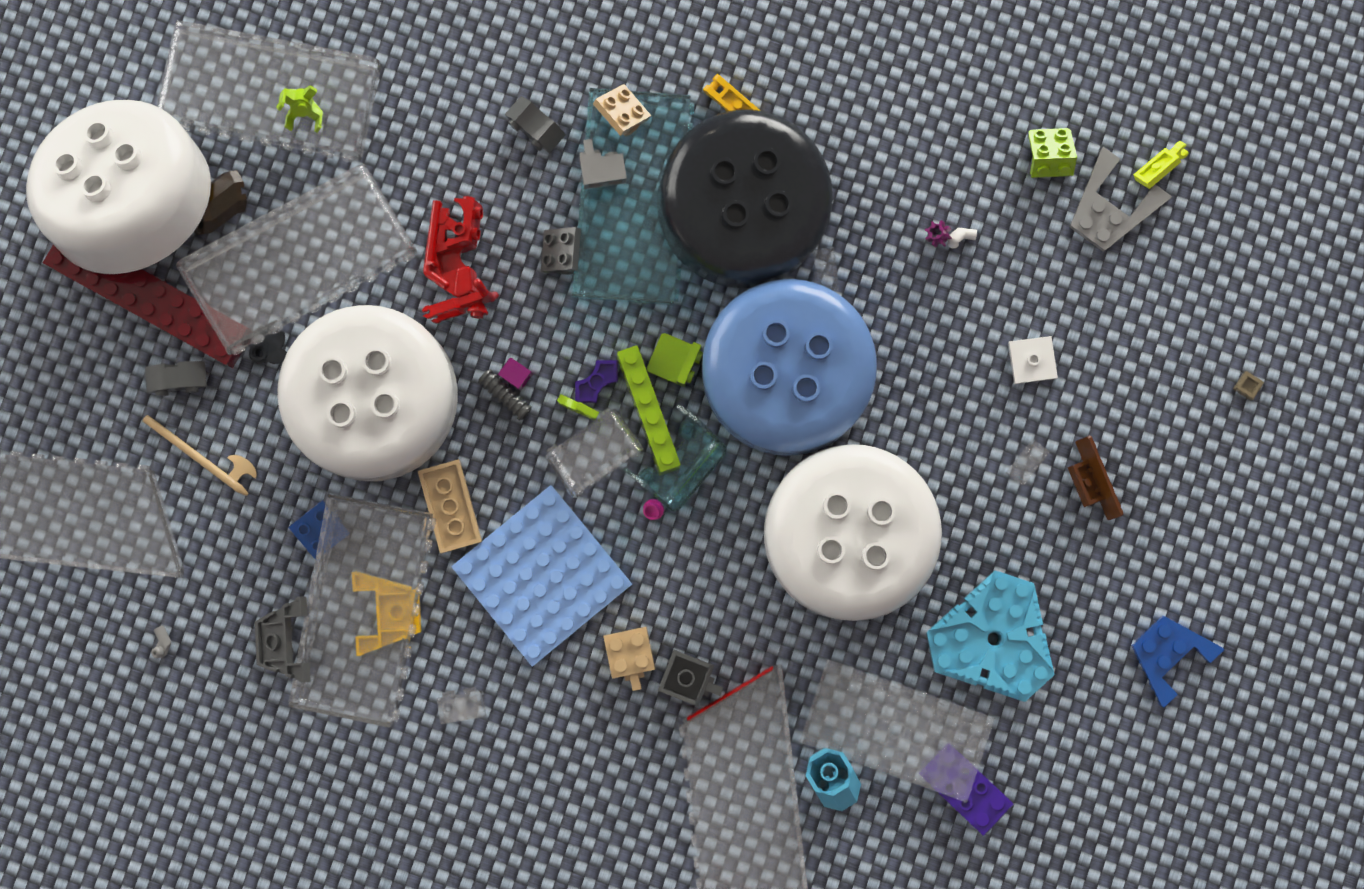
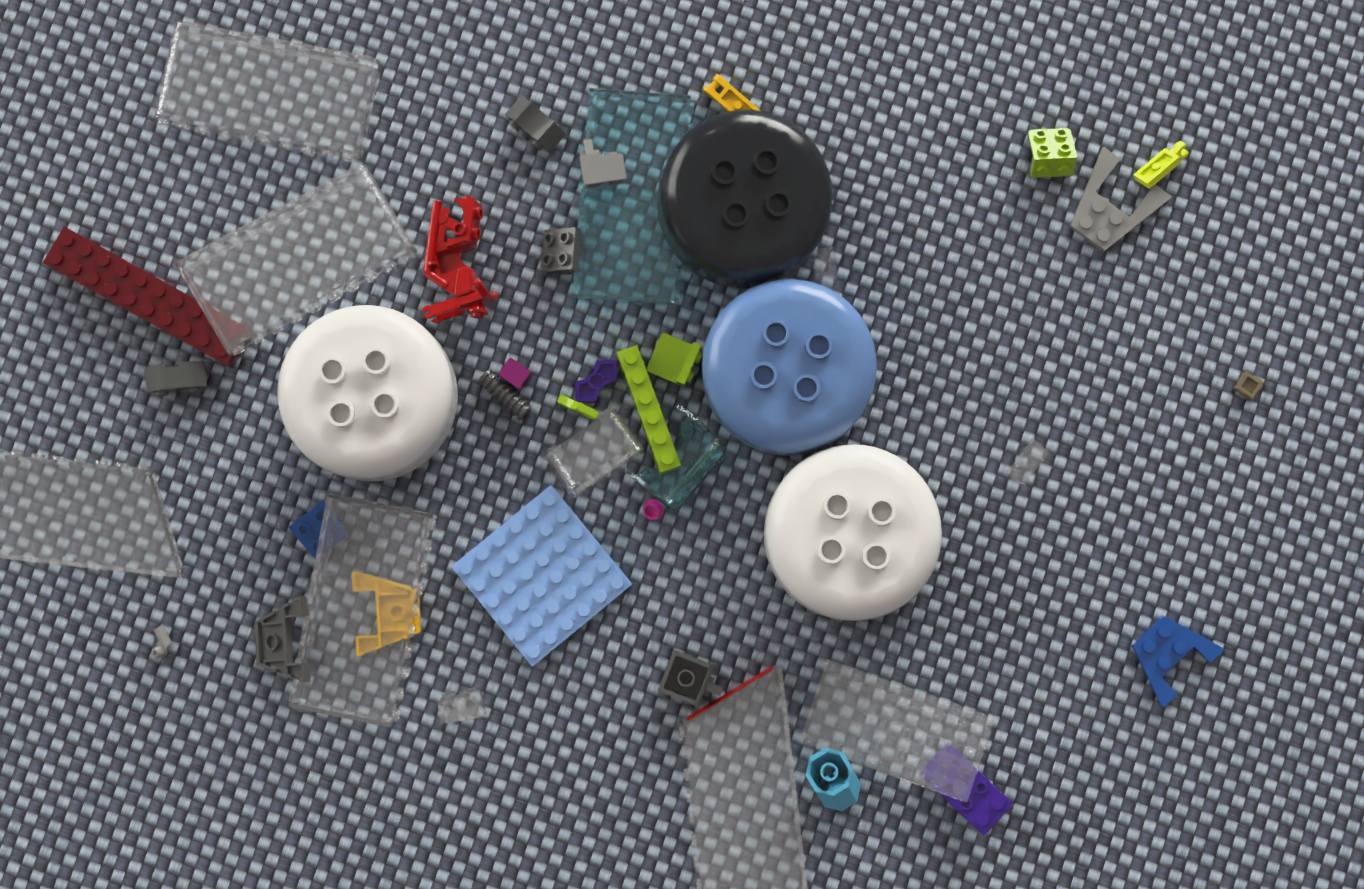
(118, 186): white brick -> none
(224, 202): dark brown brick -> none
(241, 465): tan piece -> none
(271, 347): black plate -> none
(301, 105): lime piece -> none
(451, 506): tan plate -> none
(622, 110): tan plate -> none
(629, 655): tan hinge -> none
(937, 228): magenta gear -> none
(960, 234): white arm -> none
(1017, 662): medium azure plate -> none
(1032, 360): white plate -> none
(1092, 480): reddish brown bracket -> none

